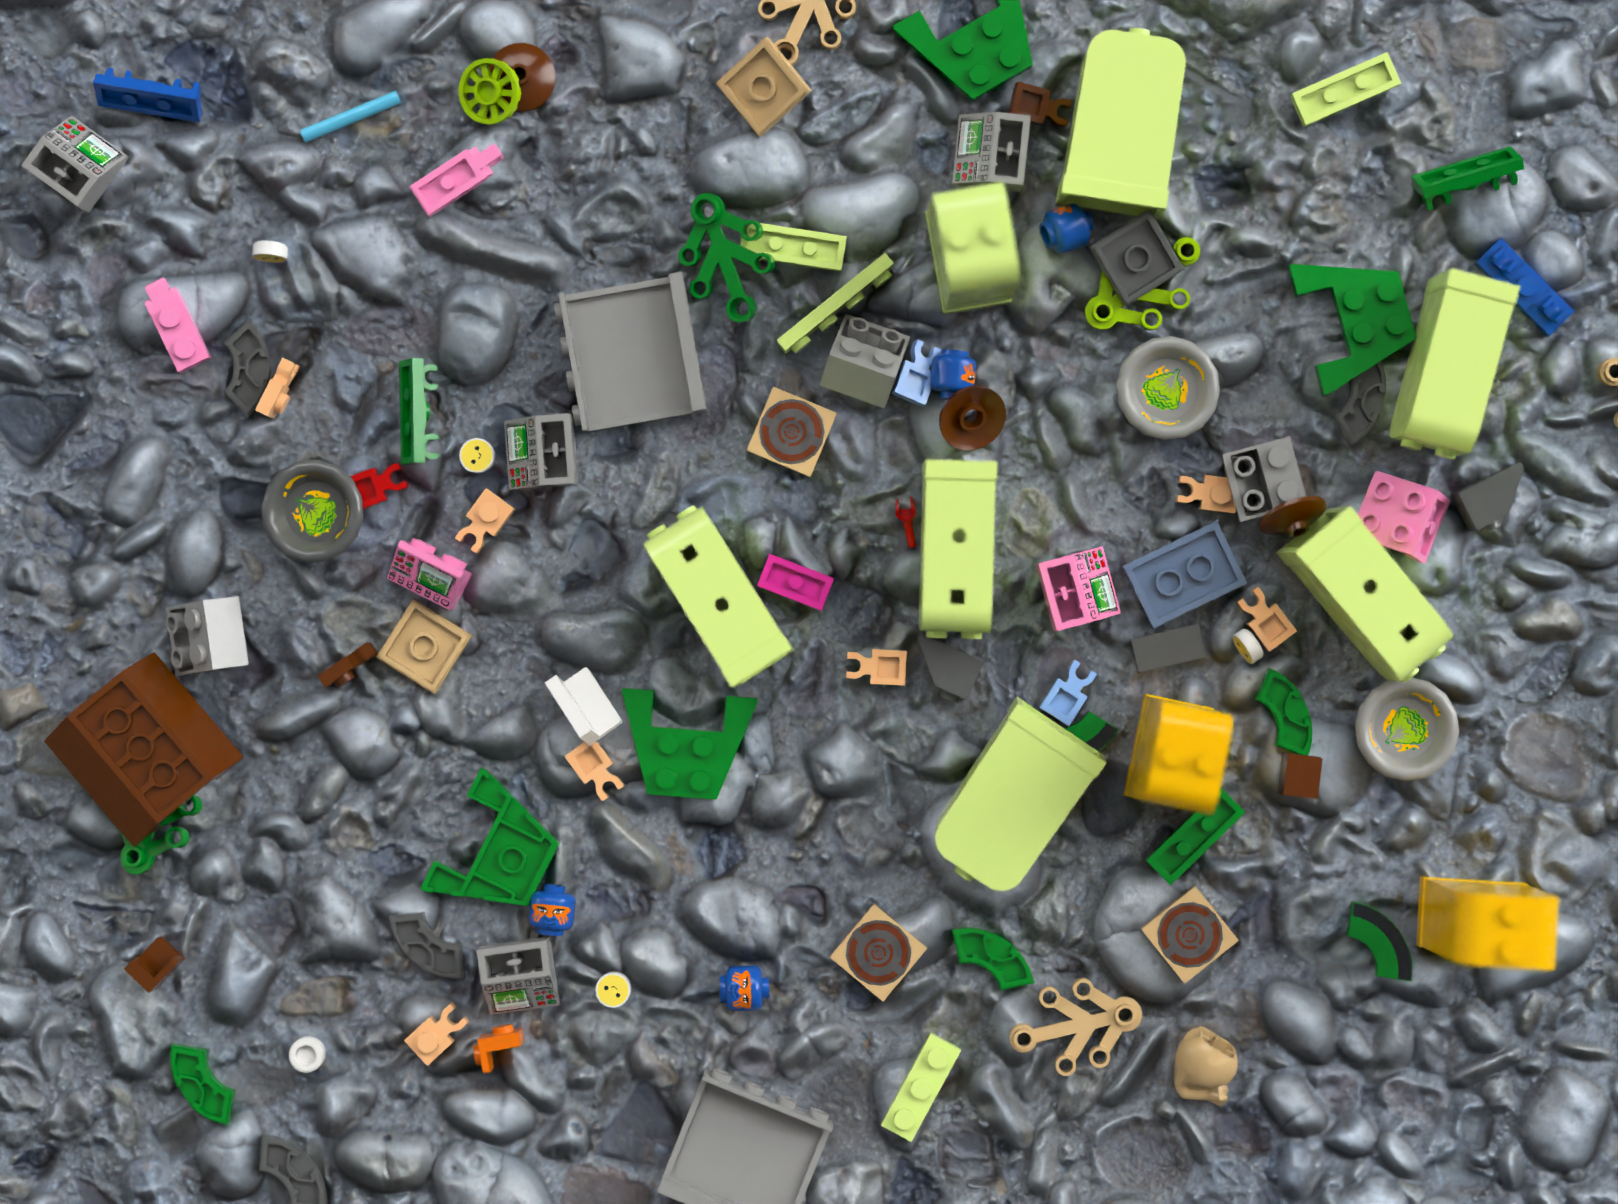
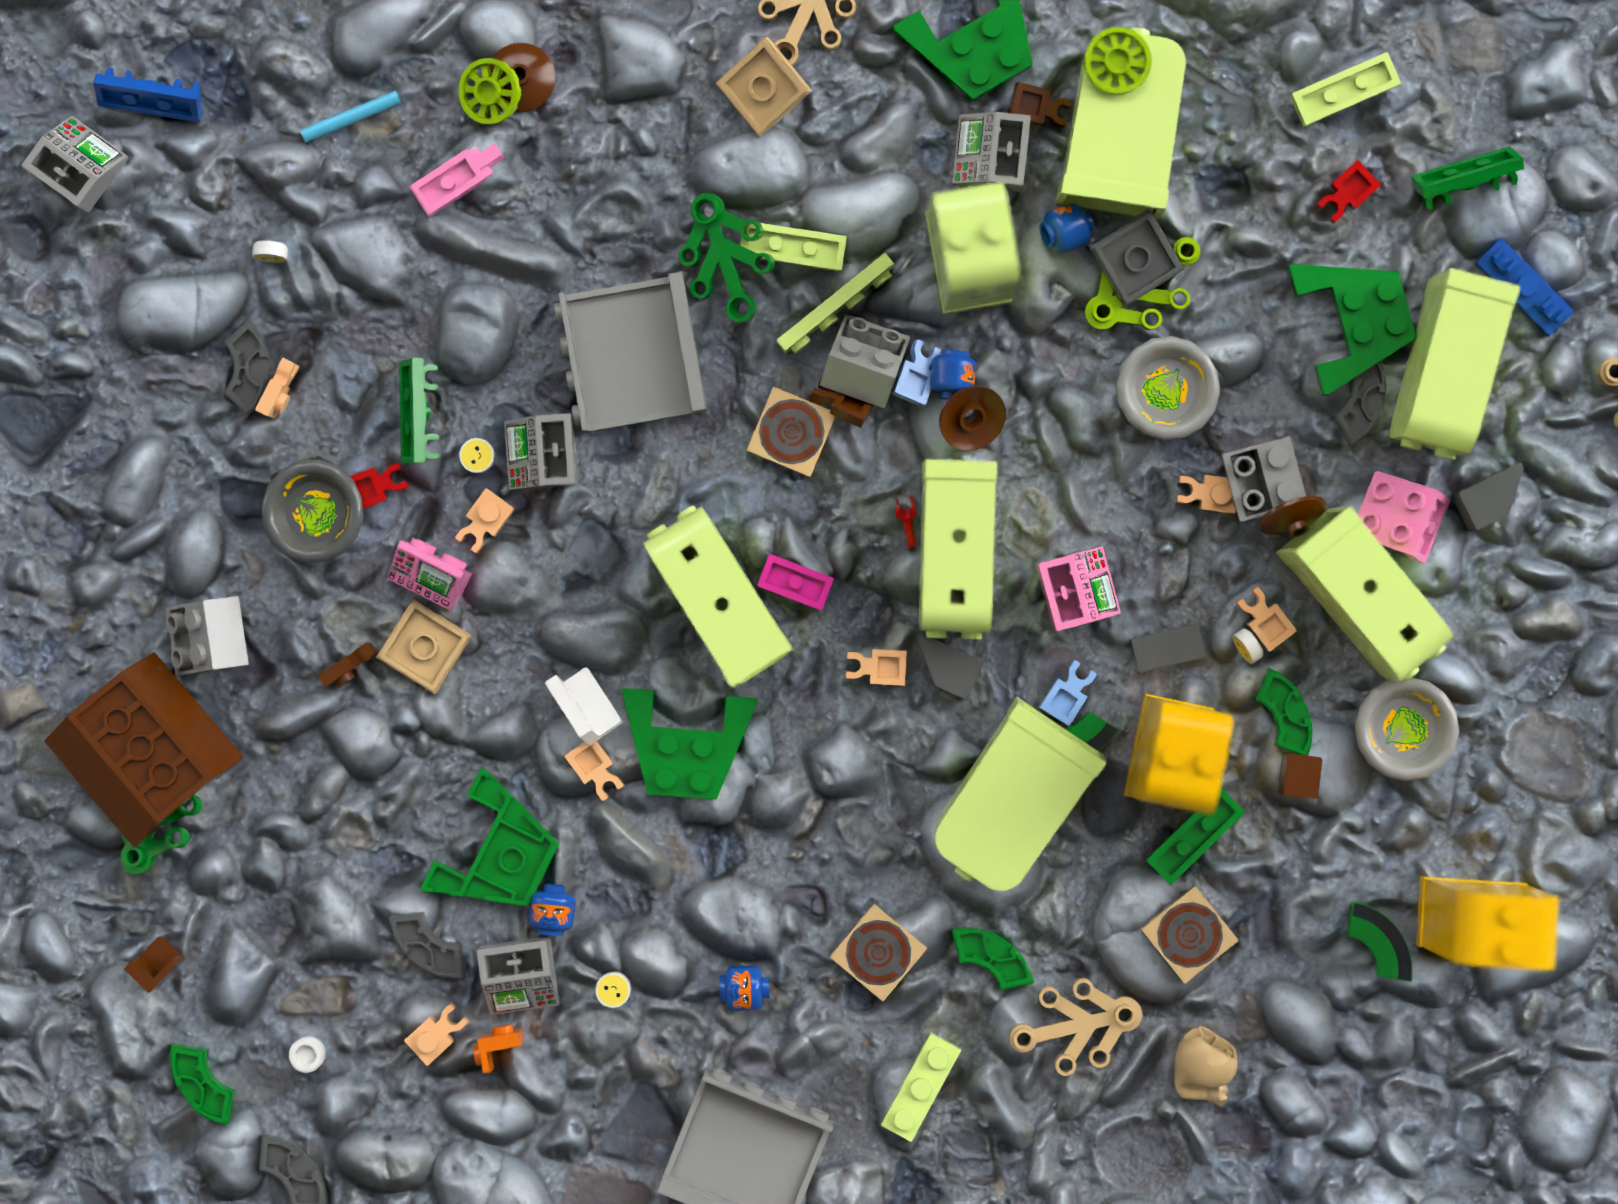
(175, 326): bright pink hinge -> none
(842, 405): none -> reddish brown plate
(1118, 60): none -> lime wheel
(1184, 574): sand blue plate -> none
(1351, 188): none -> red plate

